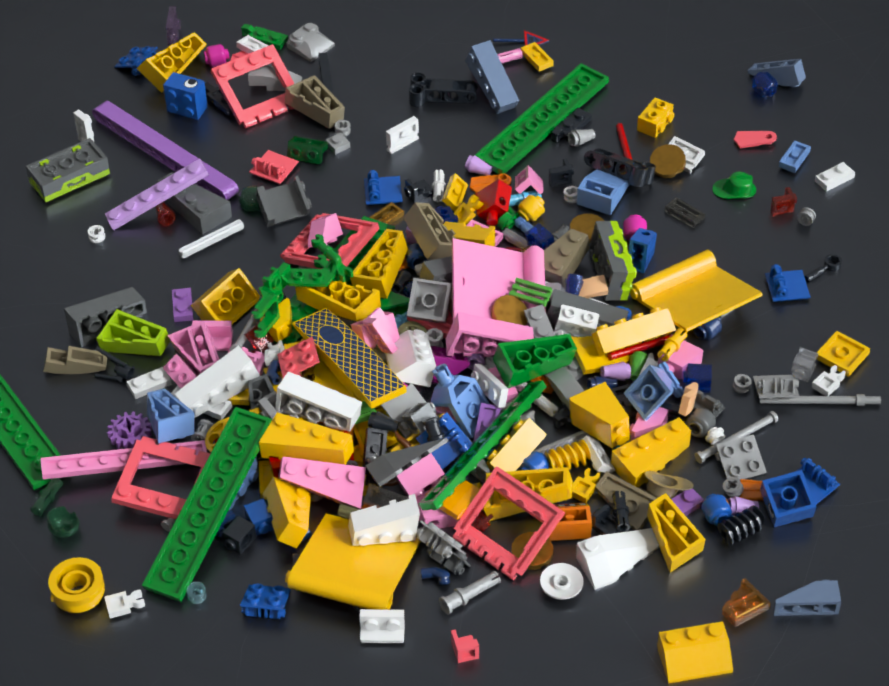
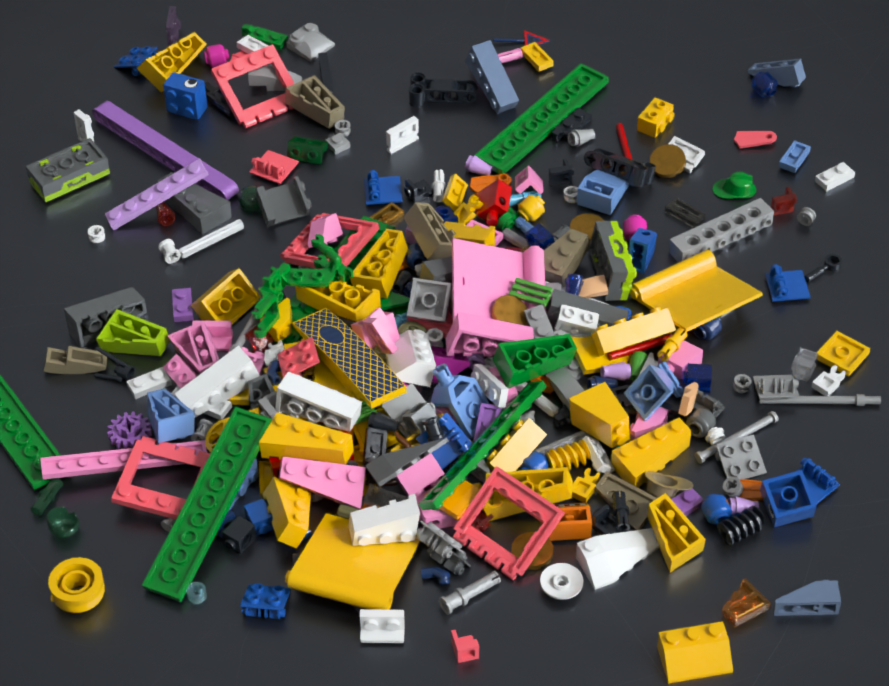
(120, 603): white plate -> none
(171, 254): none -> white bush
(722, 230): none -> light grey brick

